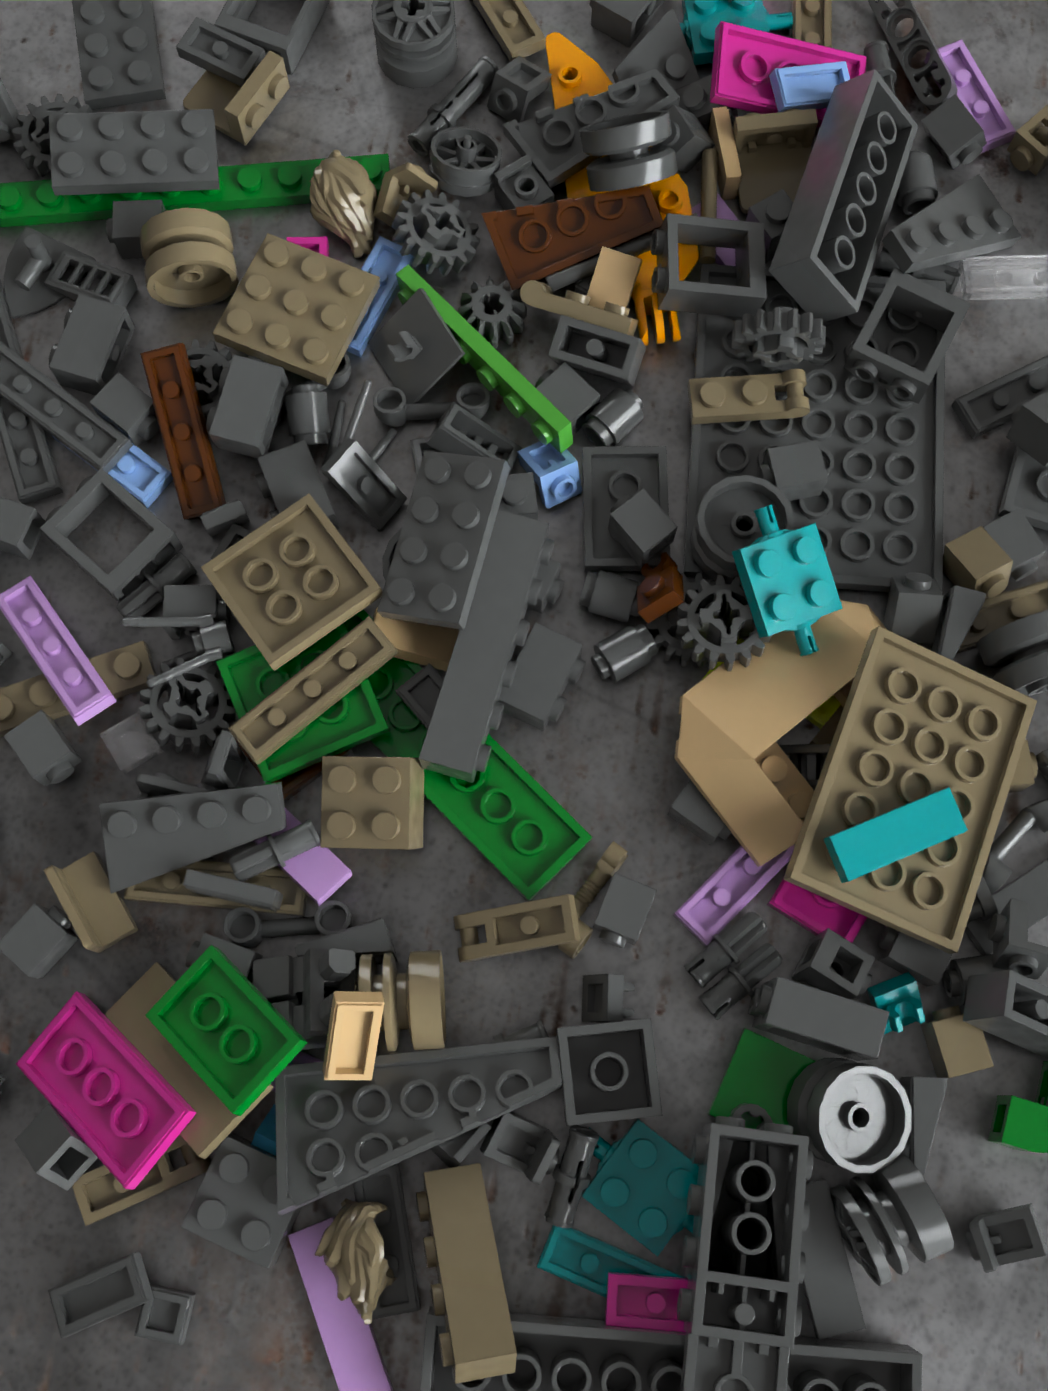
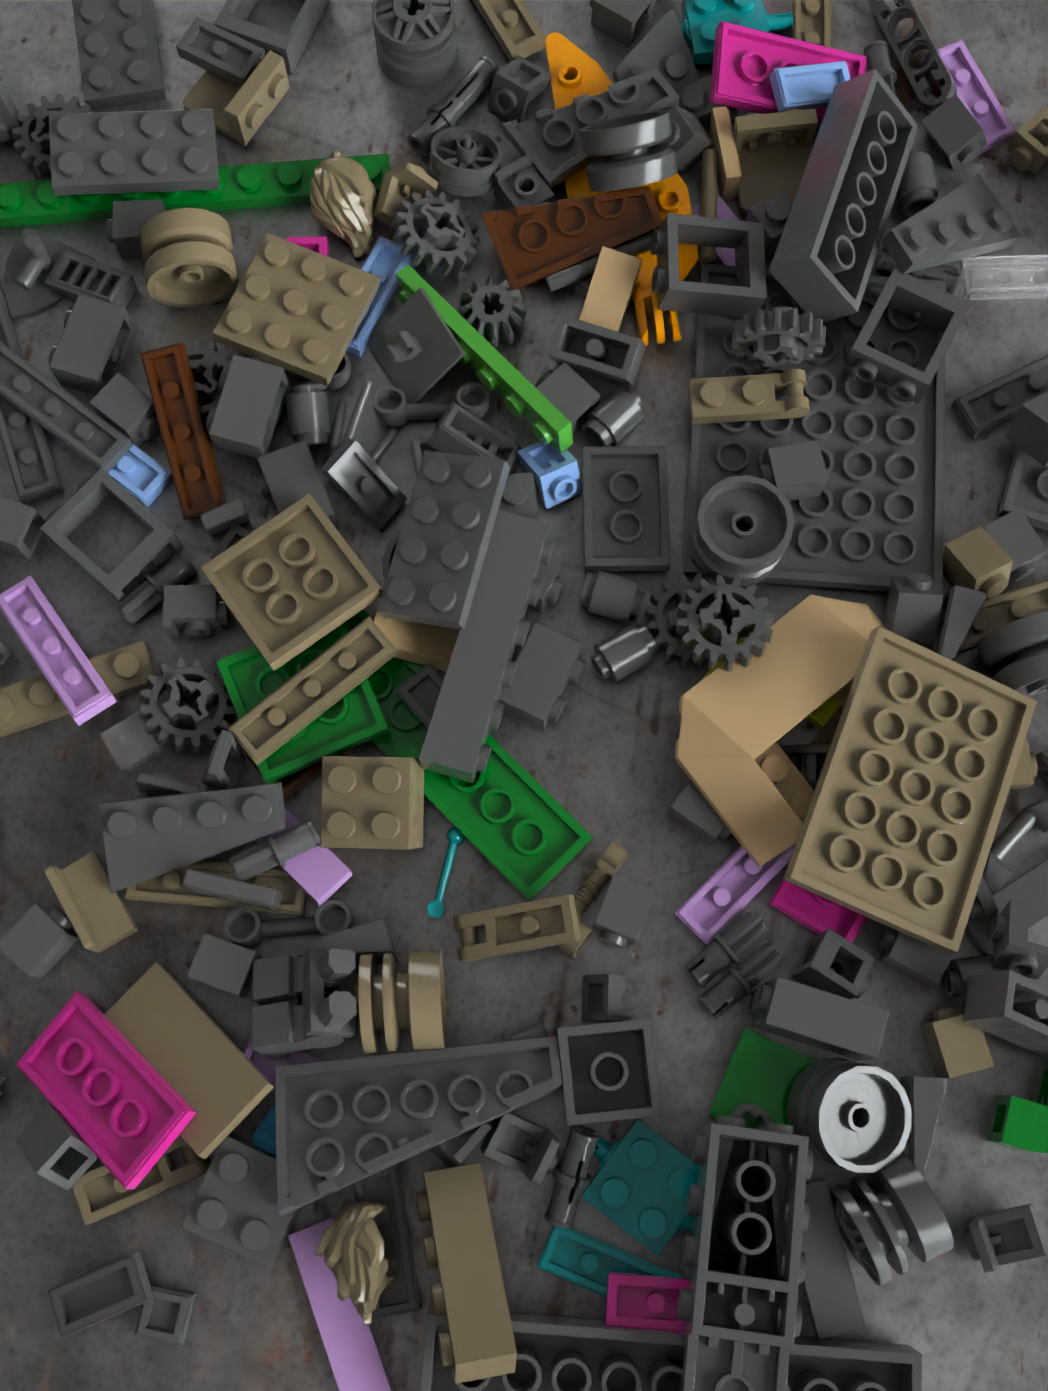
(43, 749): dark grey brick -> none
(210, 642): dark grey plant -> none
(226, 1030): green plate -> none
(353, 1035): tan tile -> none
(436, 907): none -> teal hinge
(577, 307): dark tan plate -> none
(641, 526): dark grey brick -> none
(660, 589): reddish brown plate -> none
(787, 580): teal plate -> none
(895, 835): teal tile -> none
(901, 999): teal tile -> none

